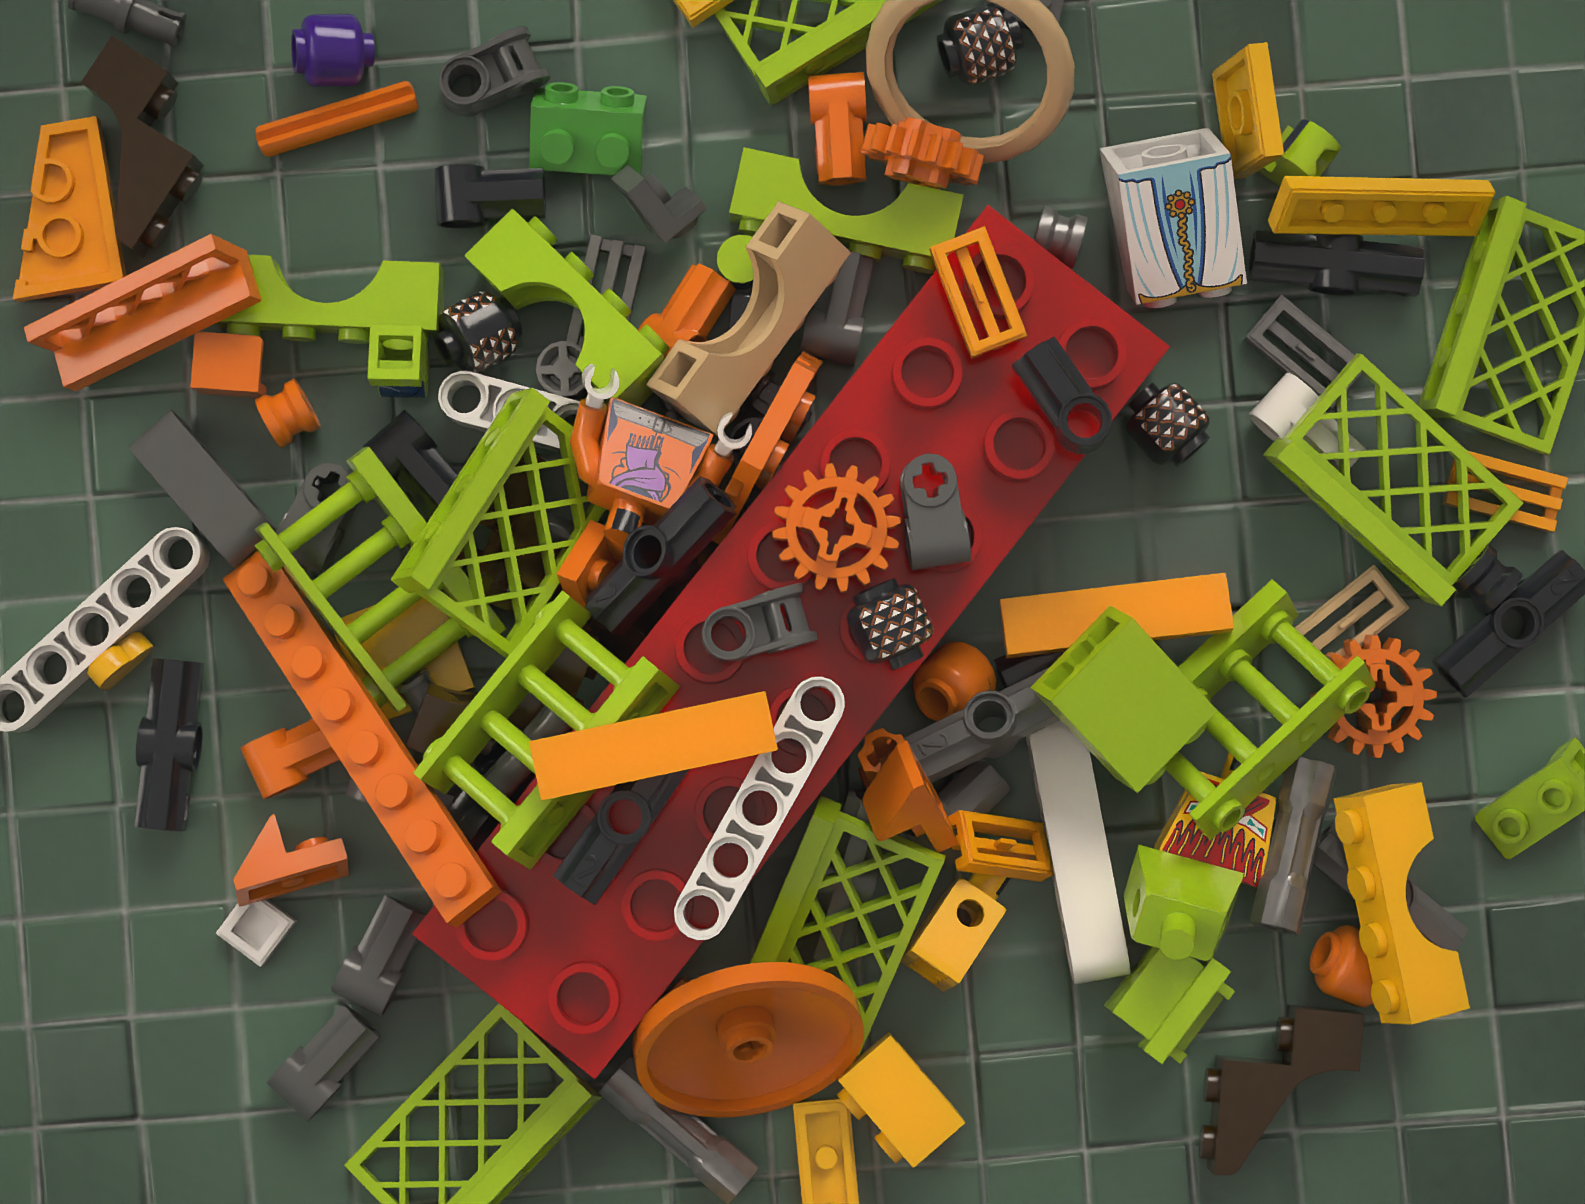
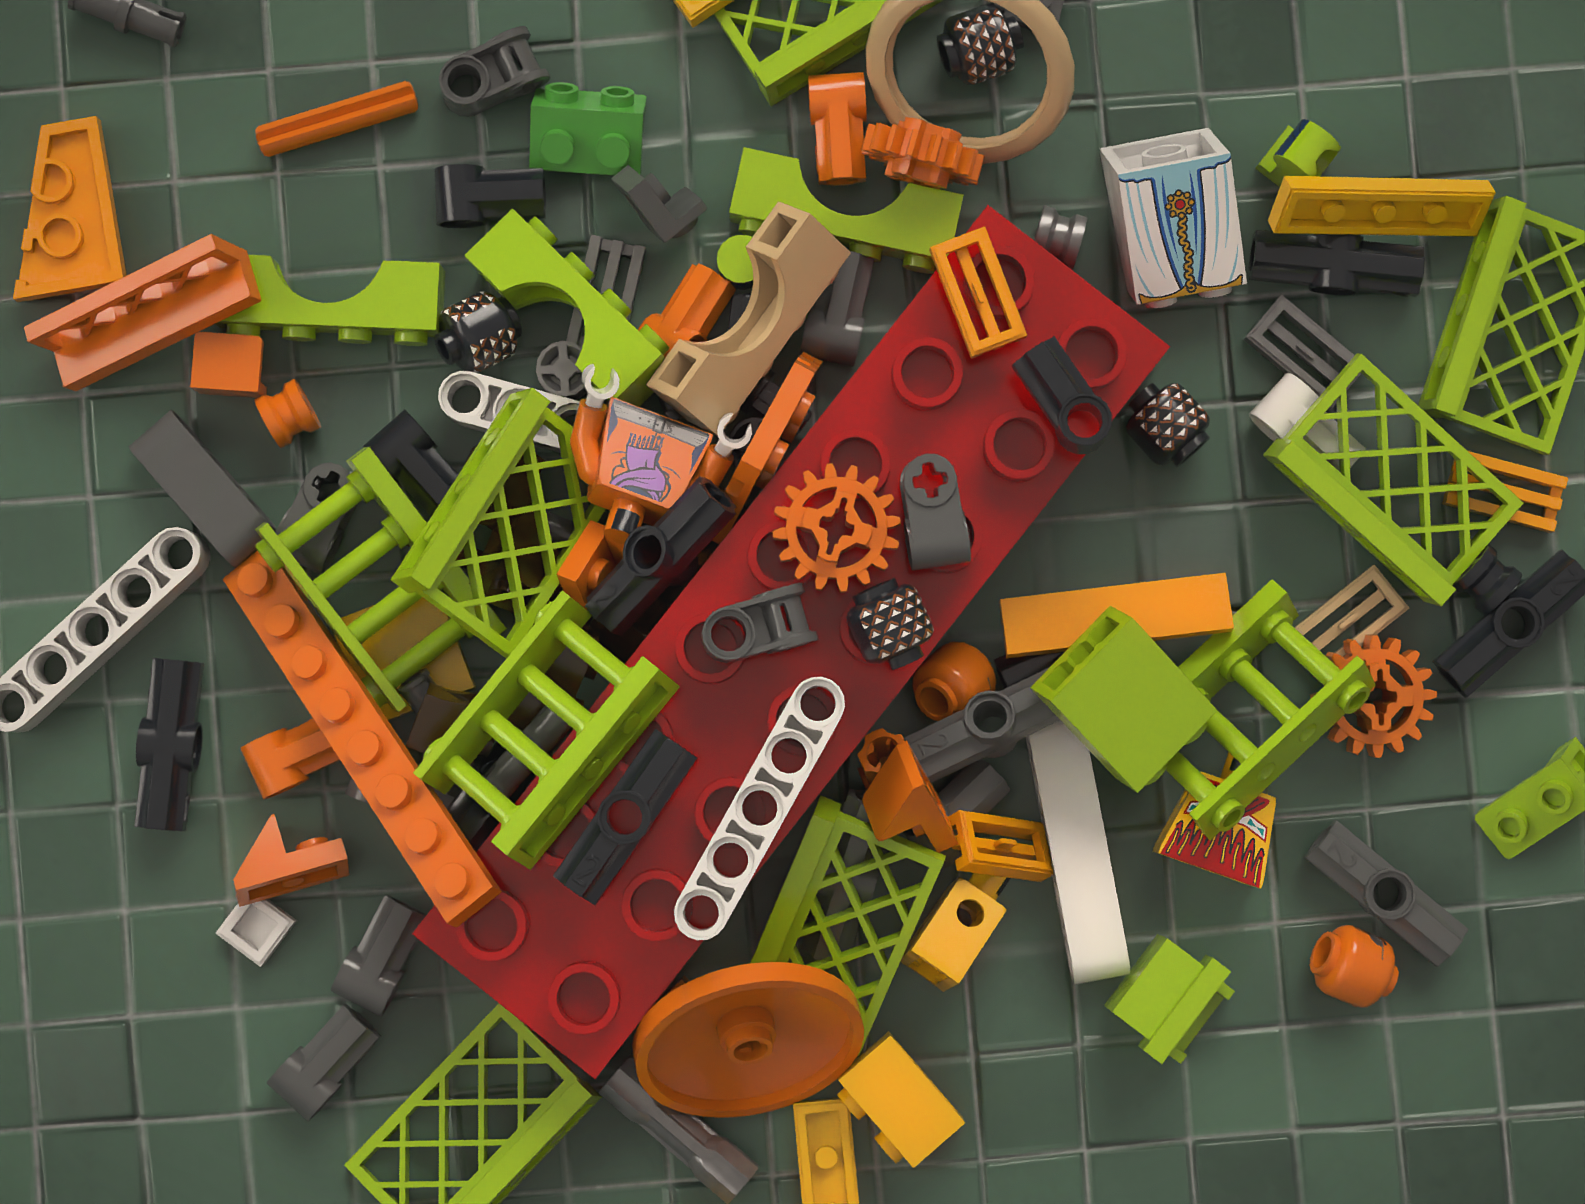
(119, 660): yellow tile -> none
(152, 167): dark brown arch -> none
(331, 50): dark purple head -> none
(399, 361): lime leg -> none
(653, 745): light orange tile -> none
(1179, 903): lime torso -> none
(1248, 110): yellow tile -> none
(1252, 1090): dark brown arch -> none
(1302, 806): flat silver axle -> none
(1380, 839): yellow arch -> none

